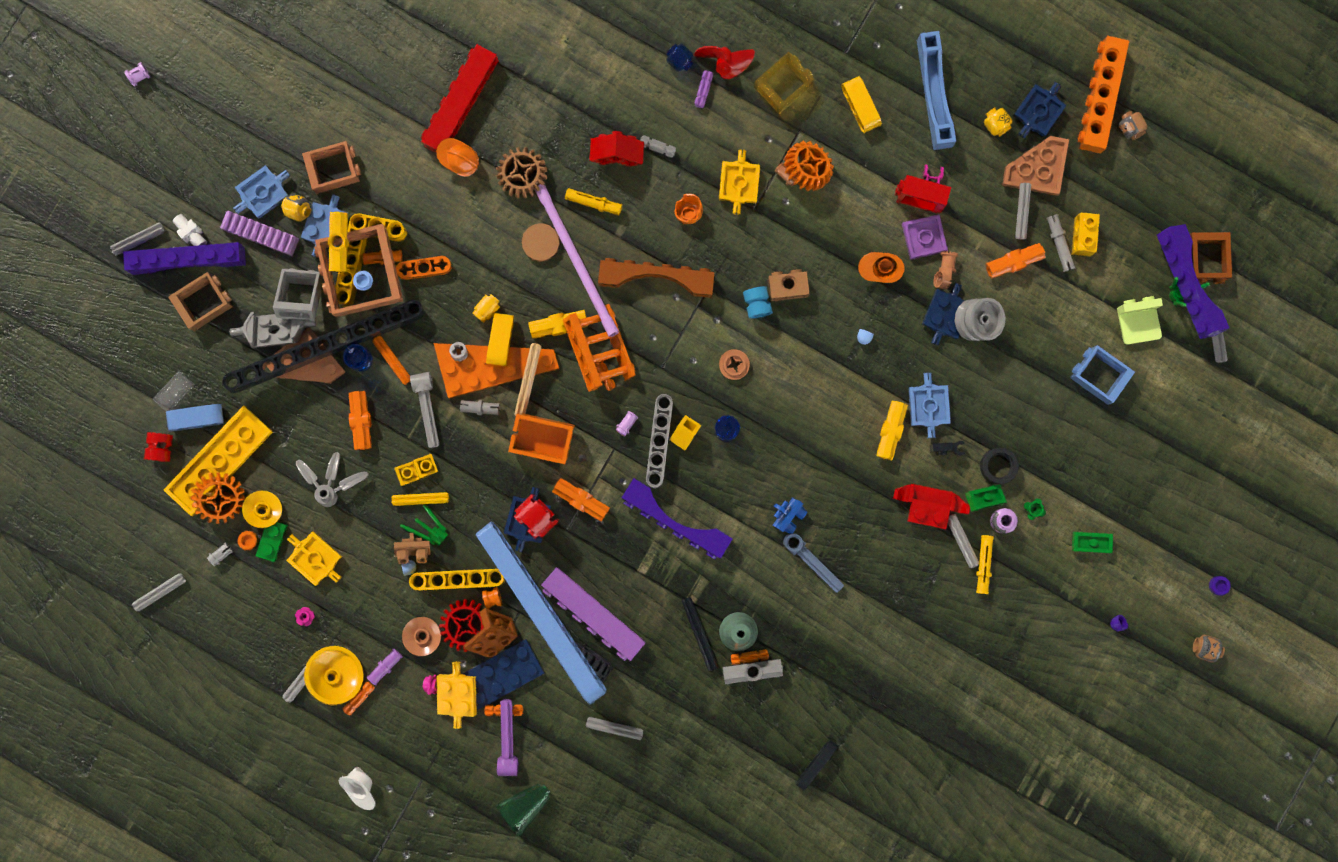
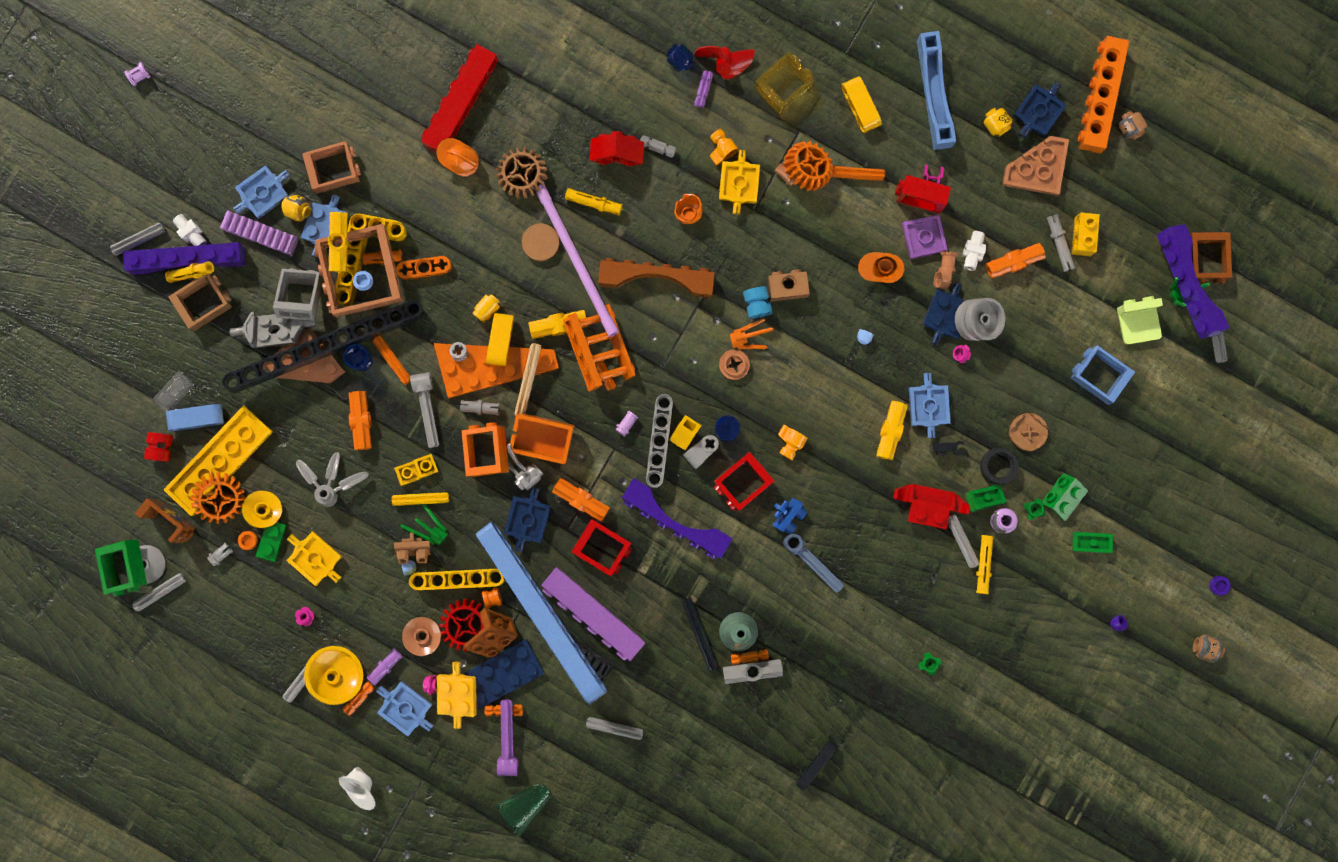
(133, 563): none -> green window
(151, 508): none -> dark orange panel
(155, 562): none -> light grey dish
(193, 271): none -> yellow pin
(404, 708): none -> medium blue plate
(500, 449): none -> orange window
(528, 476): none -> light grey plant
(536, 517): red brick -> none
(577, 550): none -> red window
(699, 453): none -> light grey piece
(725, 147): none -> light orange piece
(739, 337): none -> orange plant
(757, 468): none -> red window
(794, 442): none -> light orange piece
(858, 173): none -> orange axle
(935, 662): none -> green plate
(958, 353): none -> dark pink plate
(974, 250): none -> white axle
(1023, 211): light grey axle -> none
(1028, 432): none -> medium nougat tile
(1064, 496): none -> green bracket

